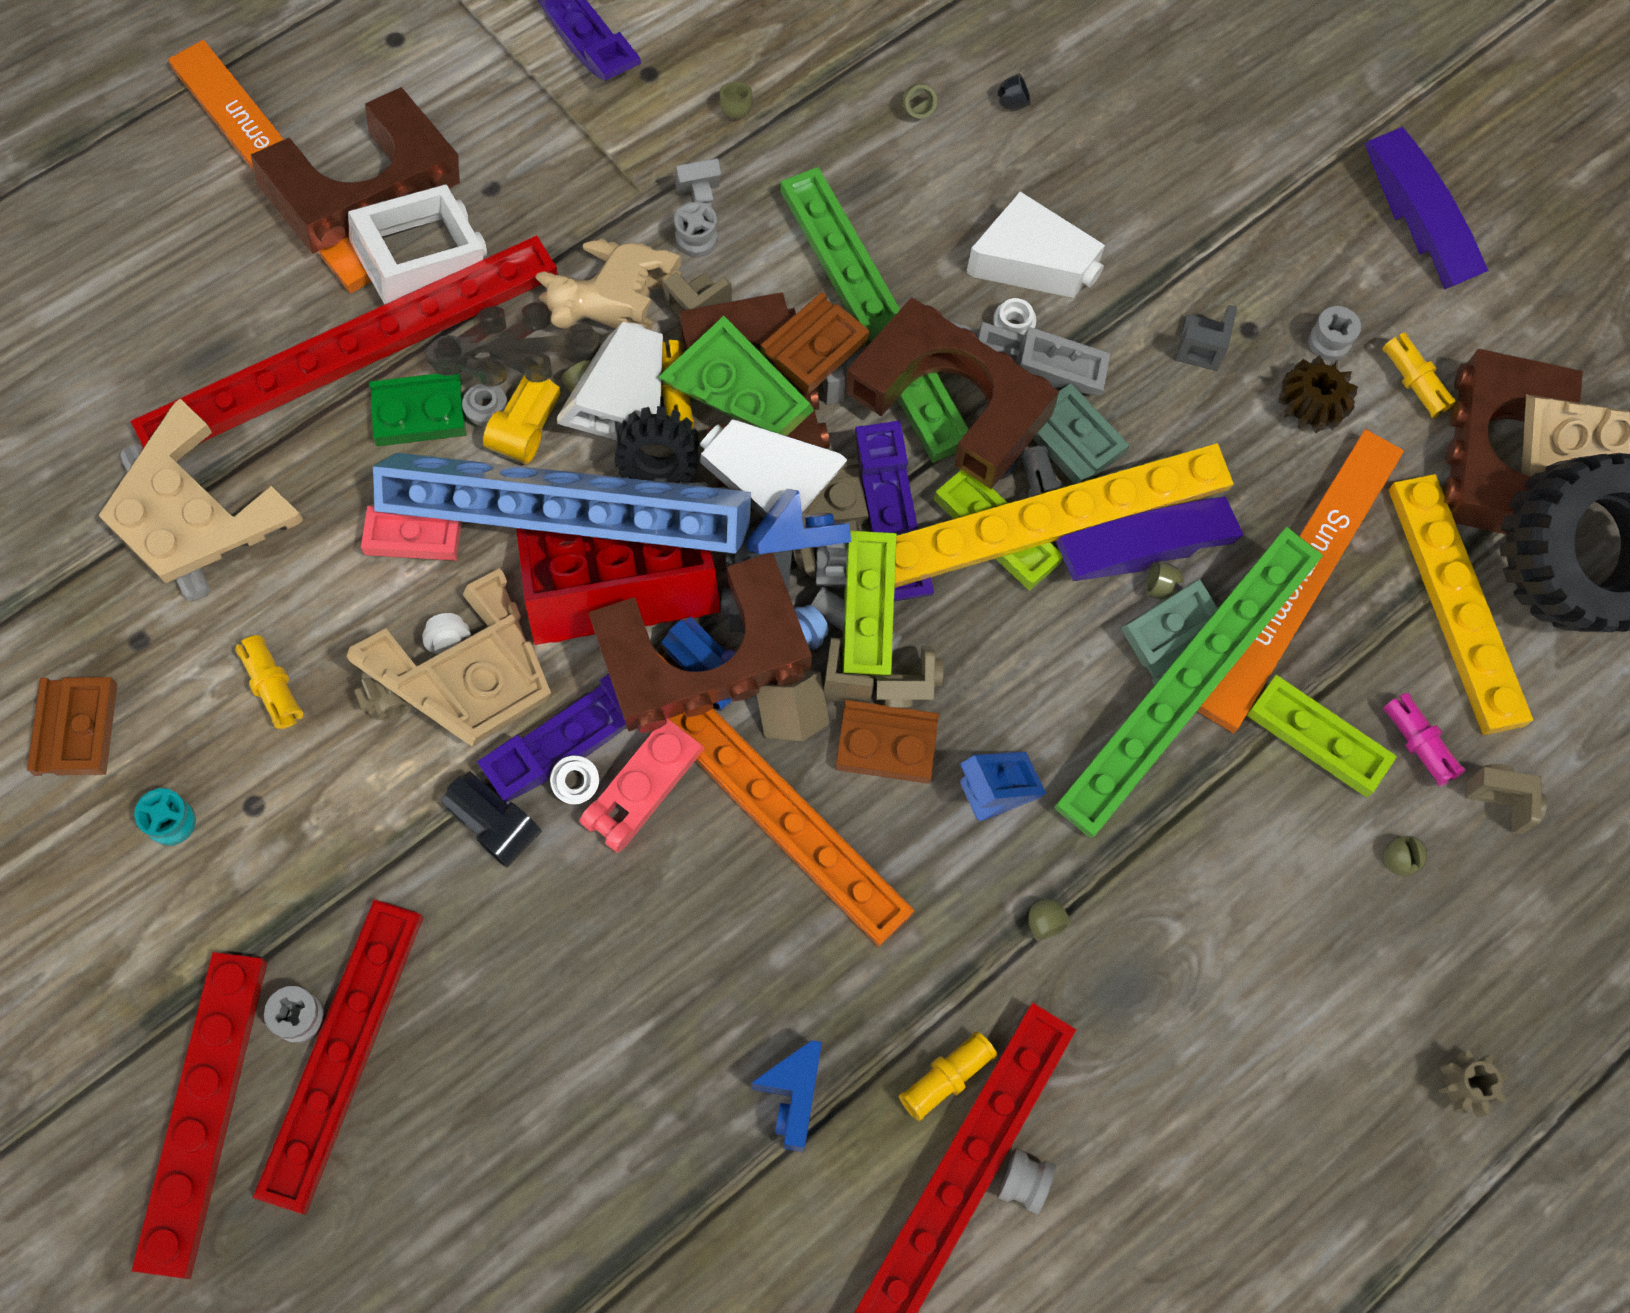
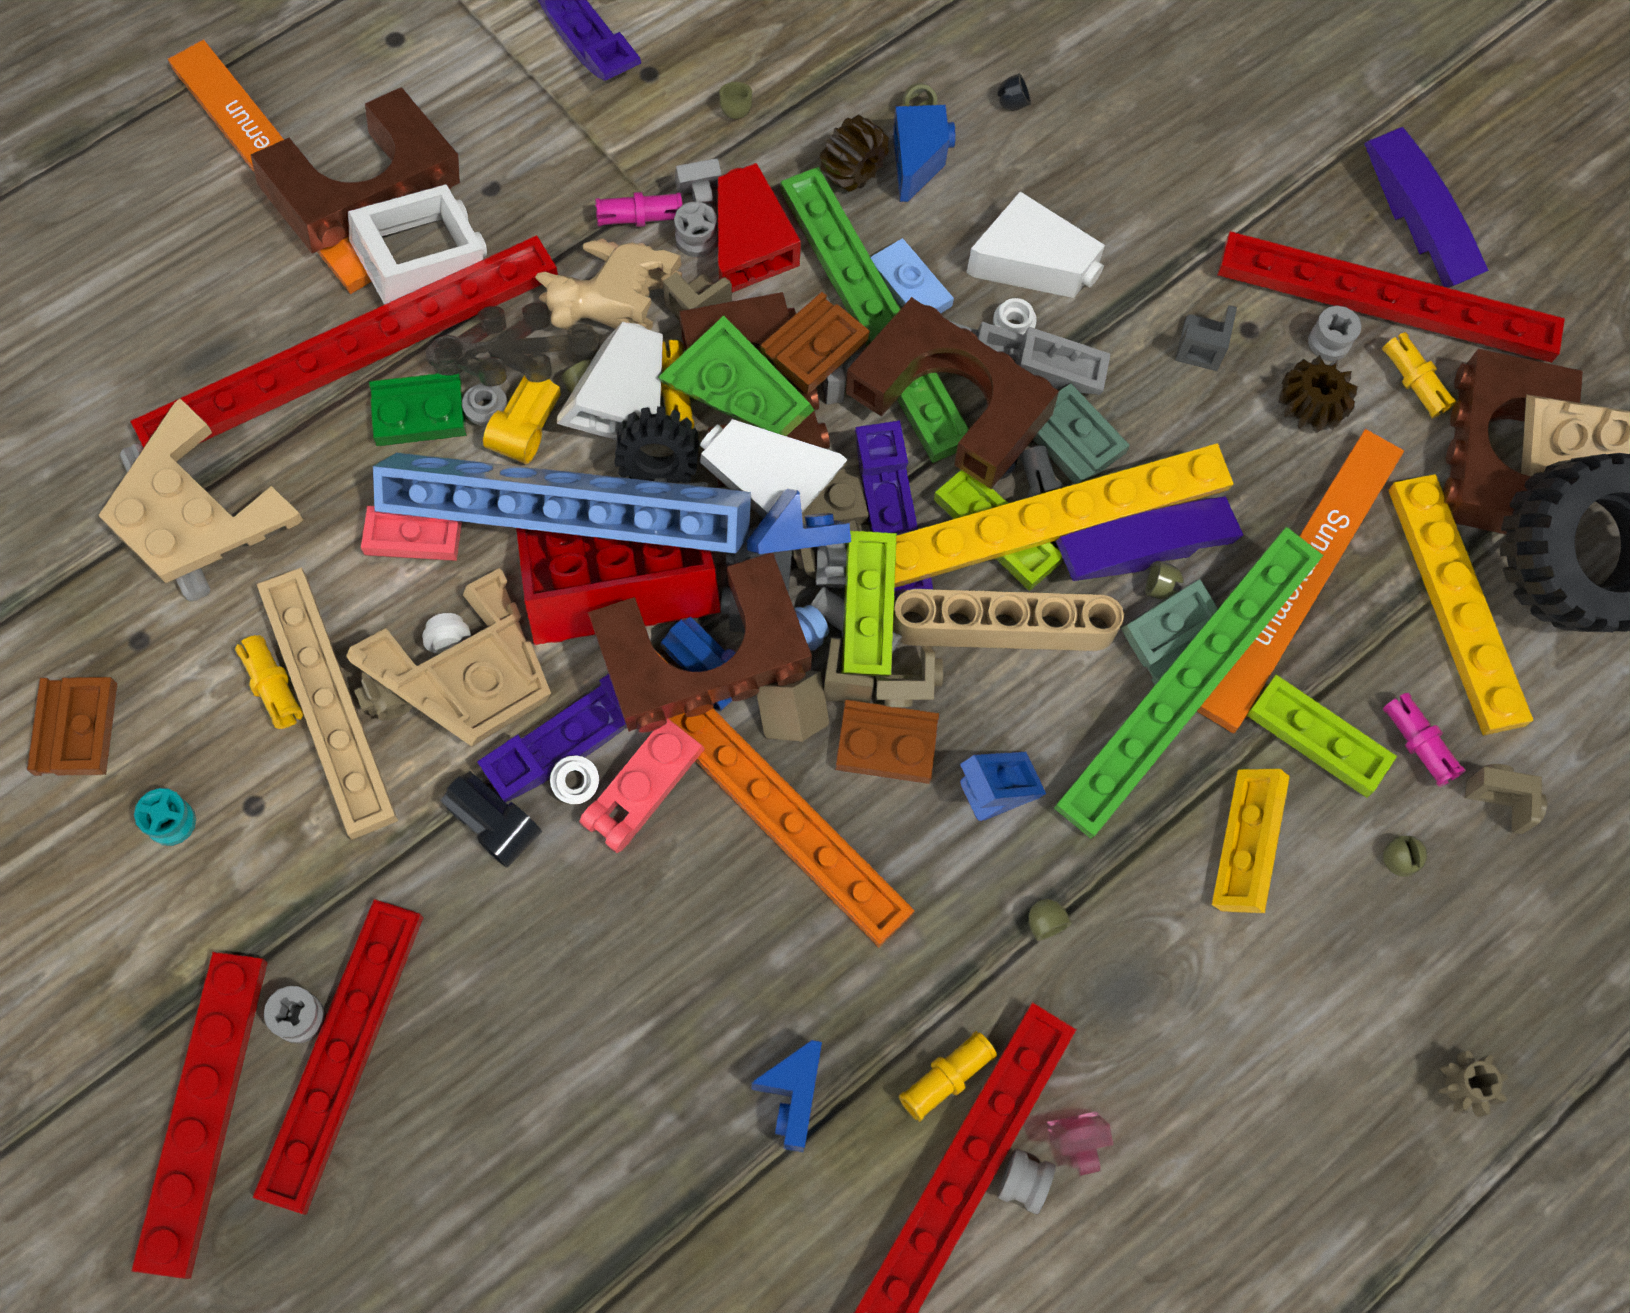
(327, 704): none -> tan plate
(637, 209): none -> dark pink pin
(753, 230): none -> red slope
(854, 153): none -> dark brown gear
(910, 277): none -> light blue plate
(920, 145): none -> blue slope
(1023, 607): none -> tan beam
(1079, 1138): none -> clear pink tile
(1251, 841): none -> yellow plate
(1392, 297): none -> red plate

